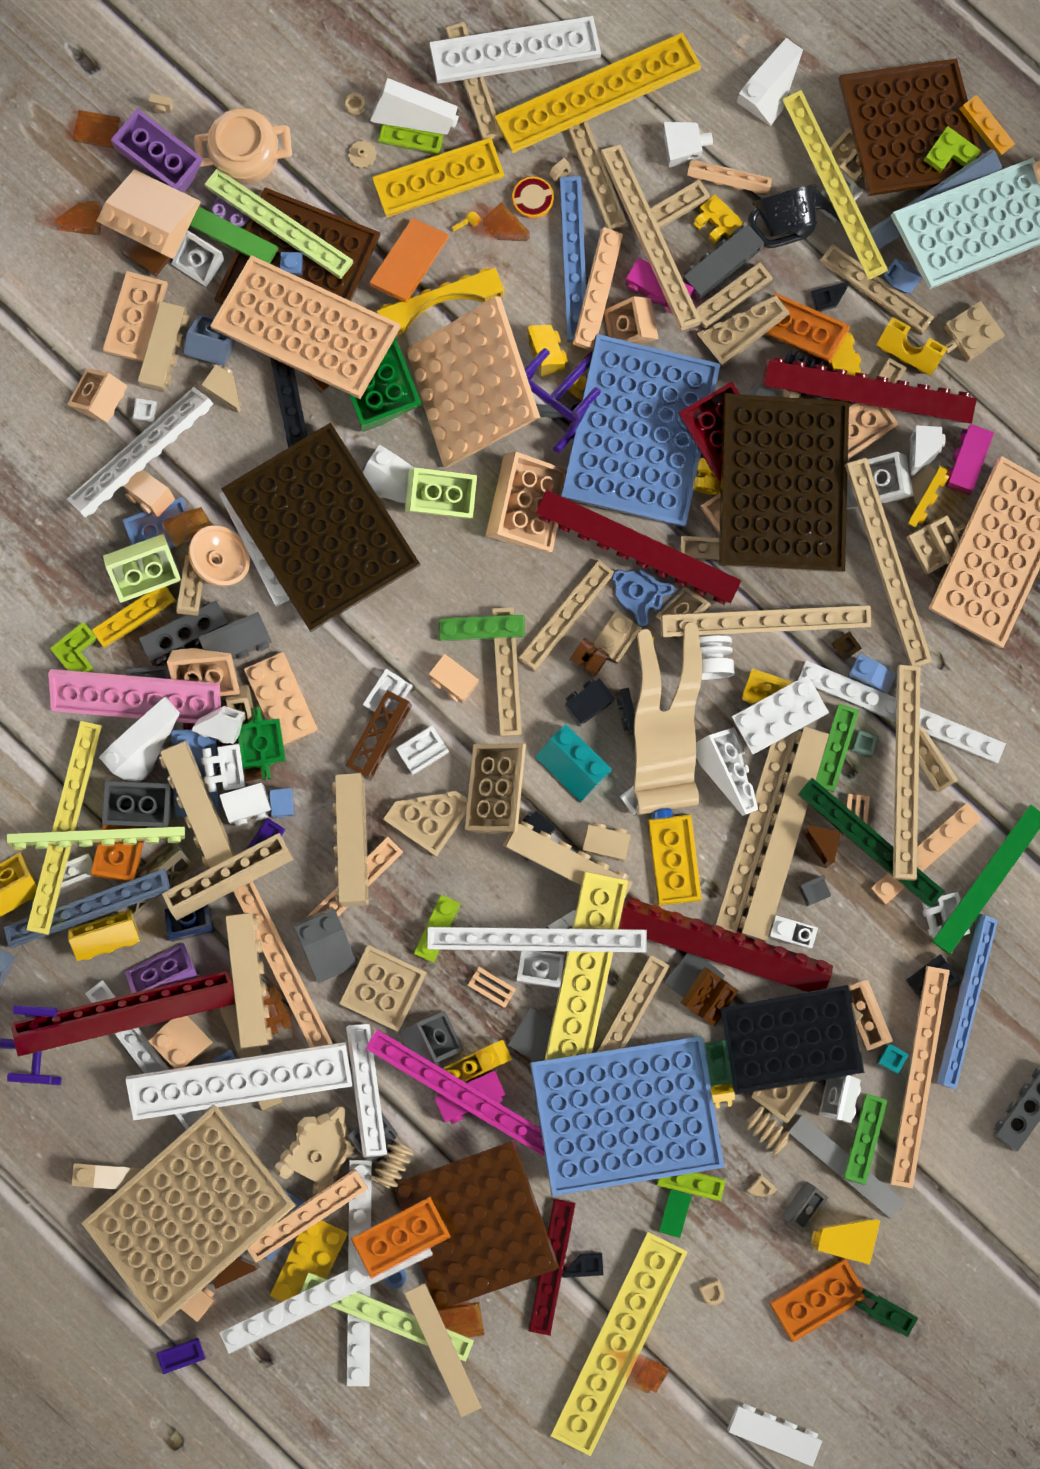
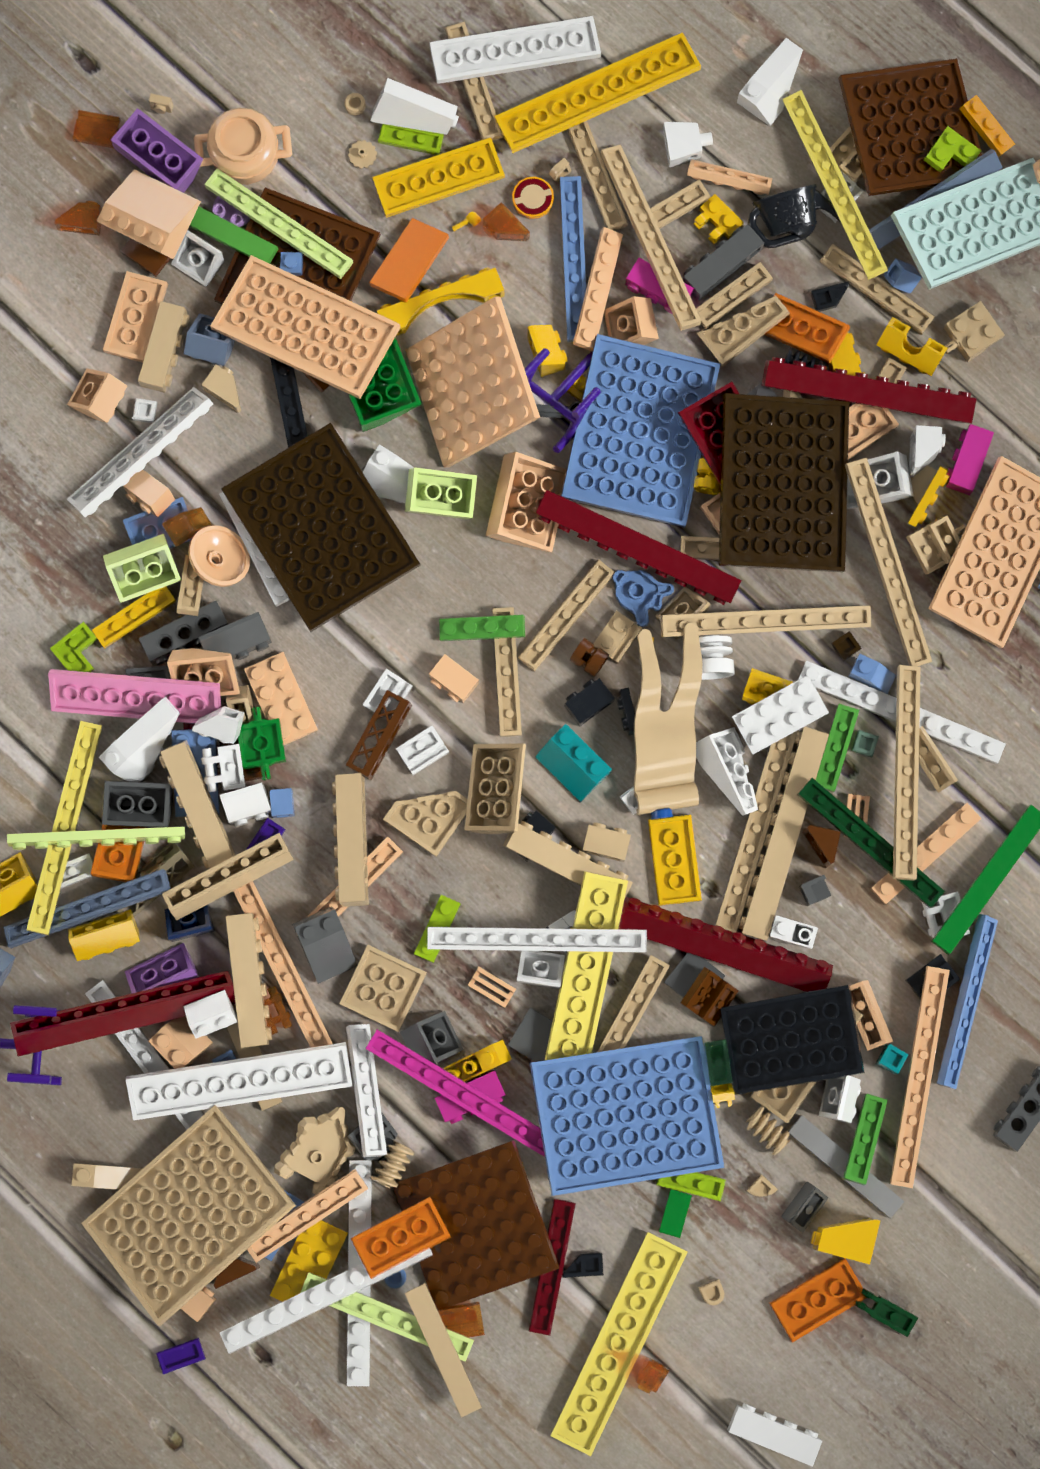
(210, 1014): none -> white slope

